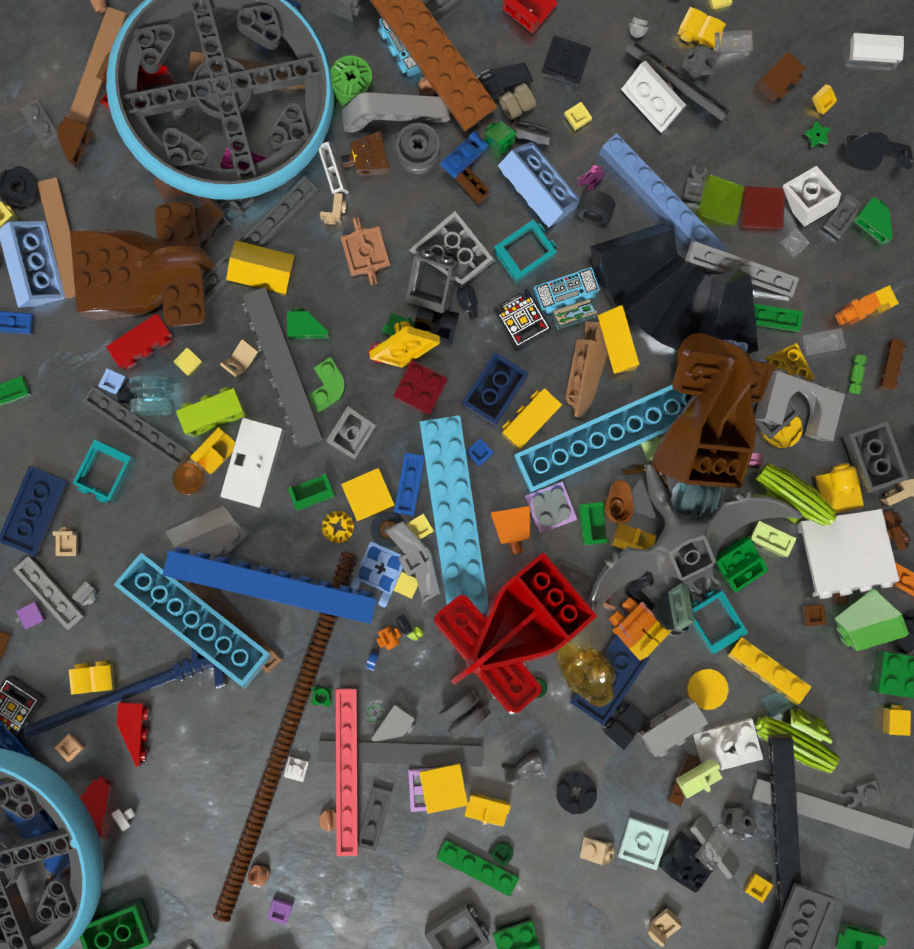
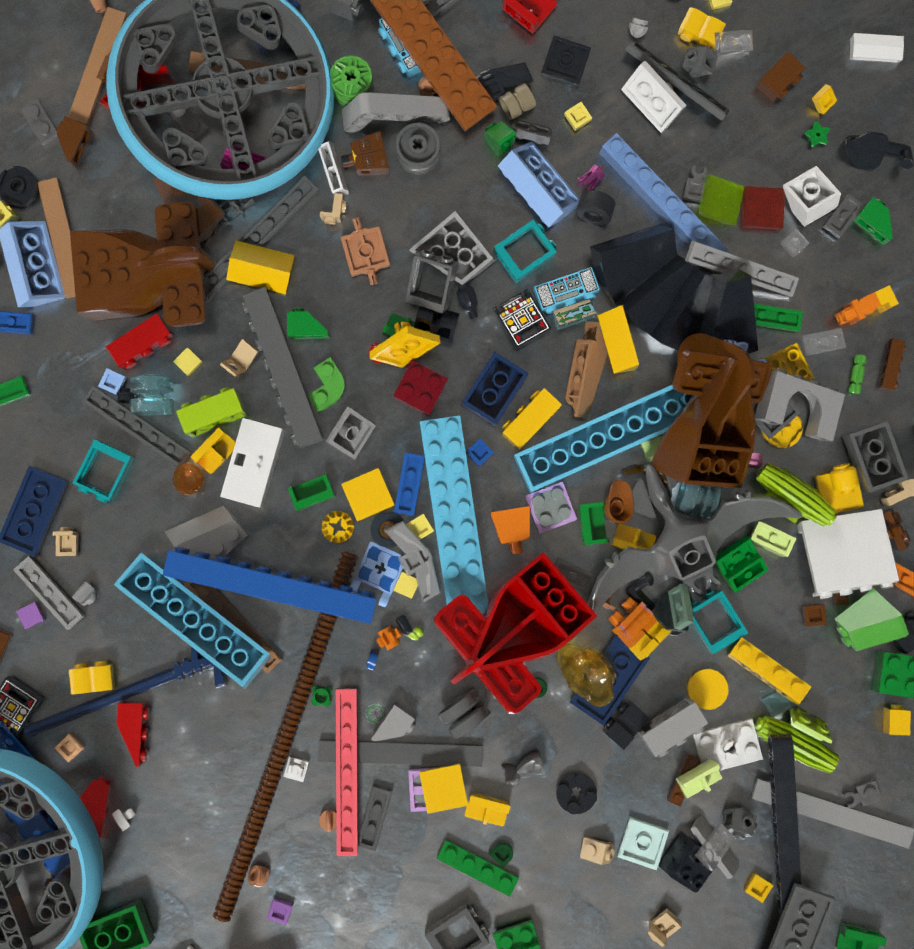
(464, 155): blue plate -> none
(473, 185): reddish brown piece -> none

